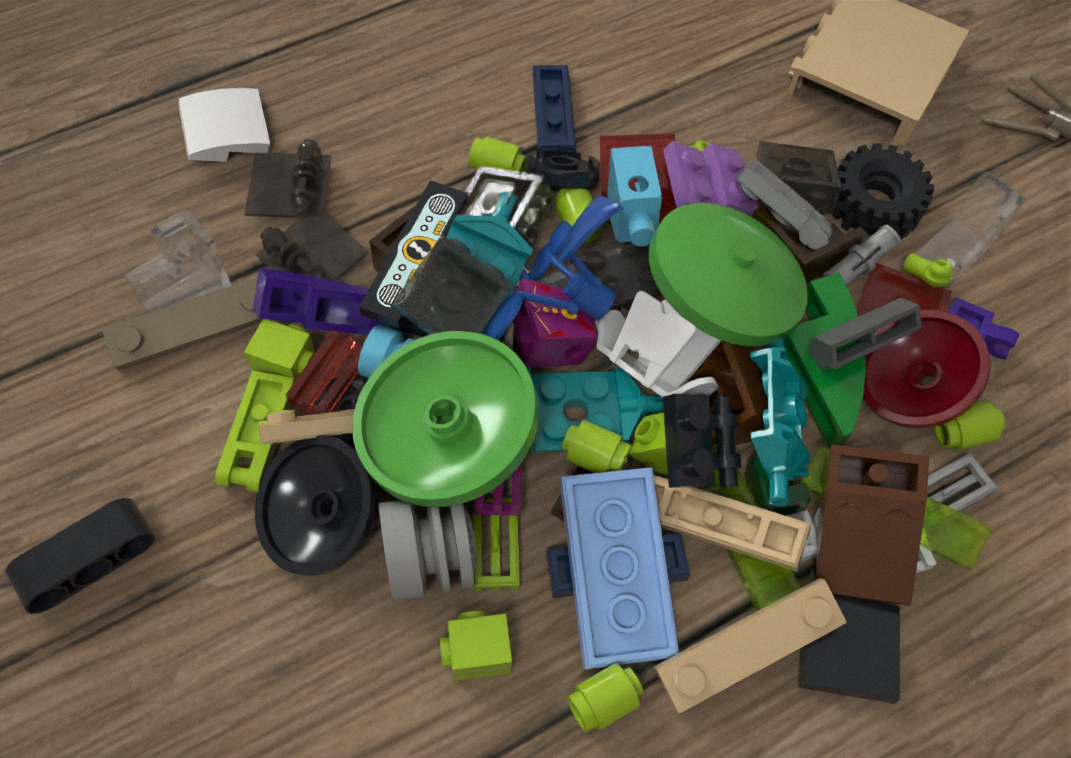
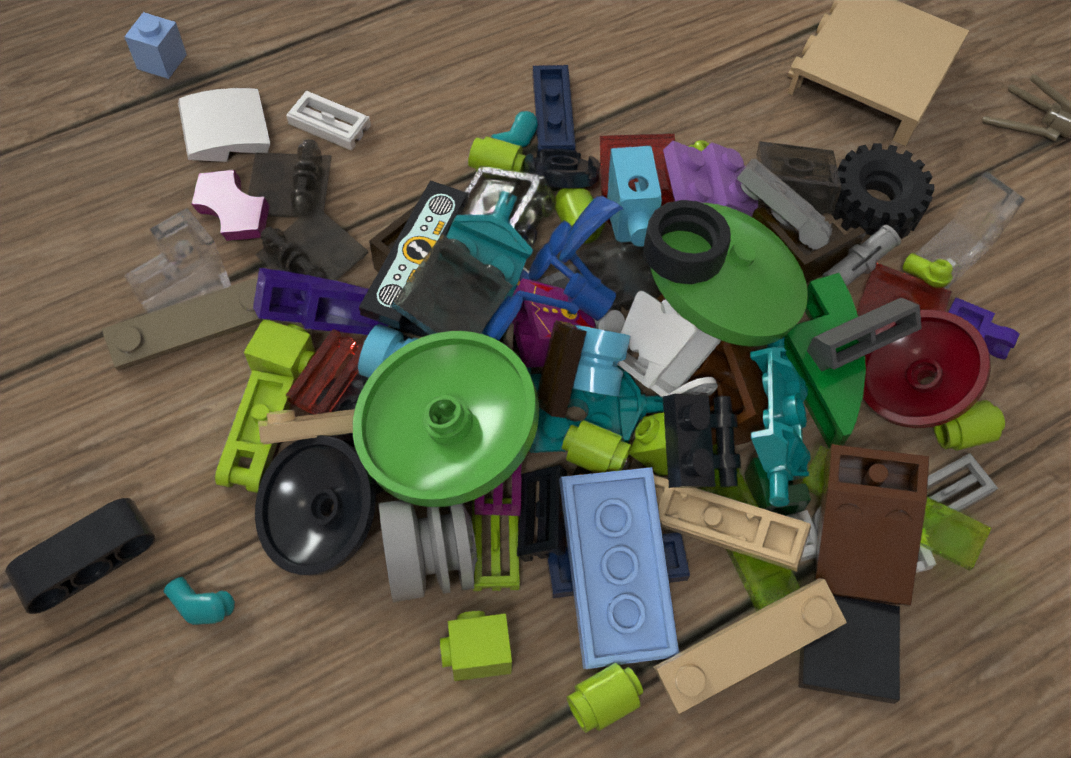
(155, 45): none -> light blue brick
(199, 608): none -> teal arm
(239, 213): none -> tile
(324, 123): none -> white tile
(521, 130): none -> teal arm
(549, 511): none -> black tile
(560, 368): none -> dark brown tile
(599, 360): none -> medium azure wheel
(694, 218): none -> black tyre

